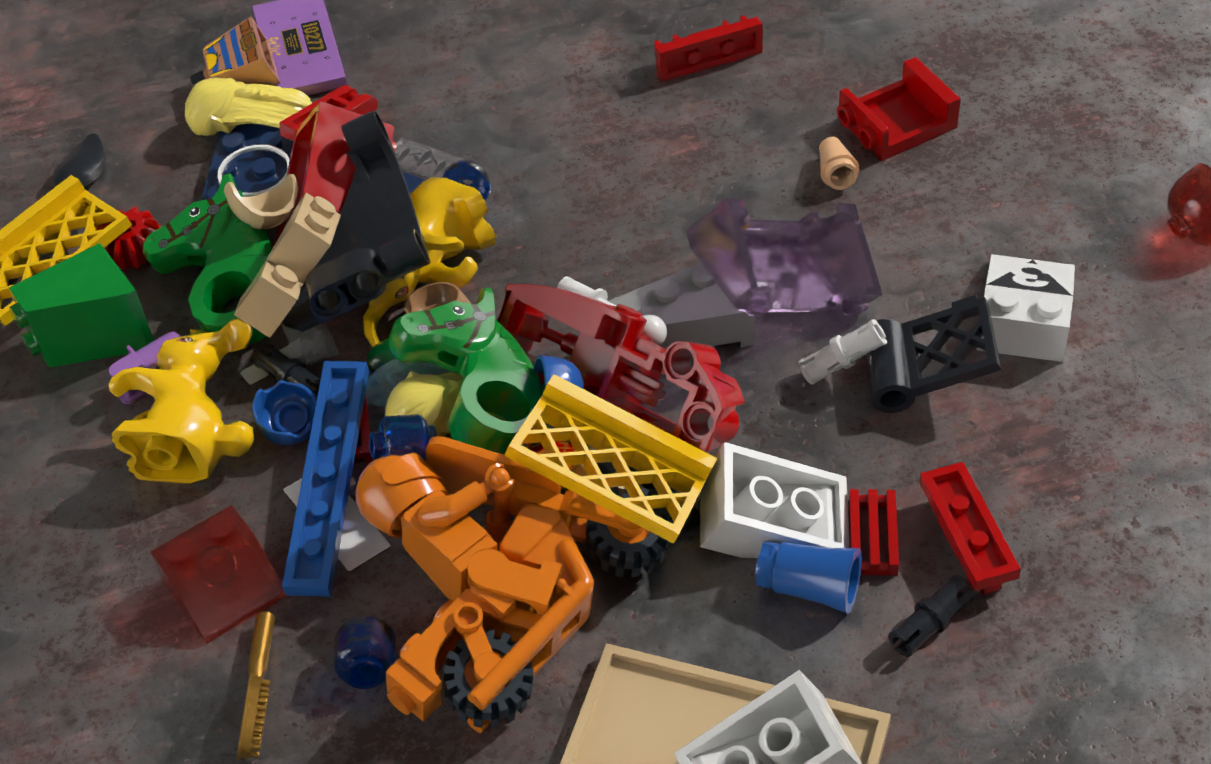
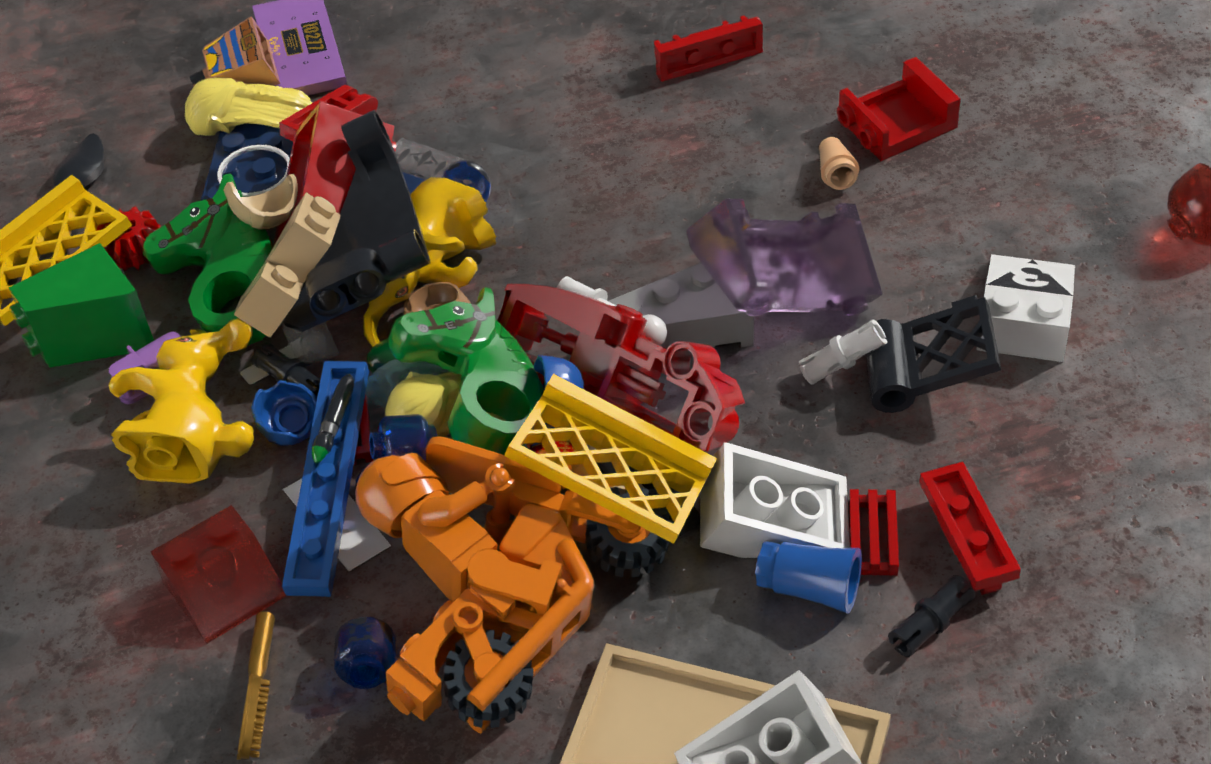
(324, 440): none -> black piece

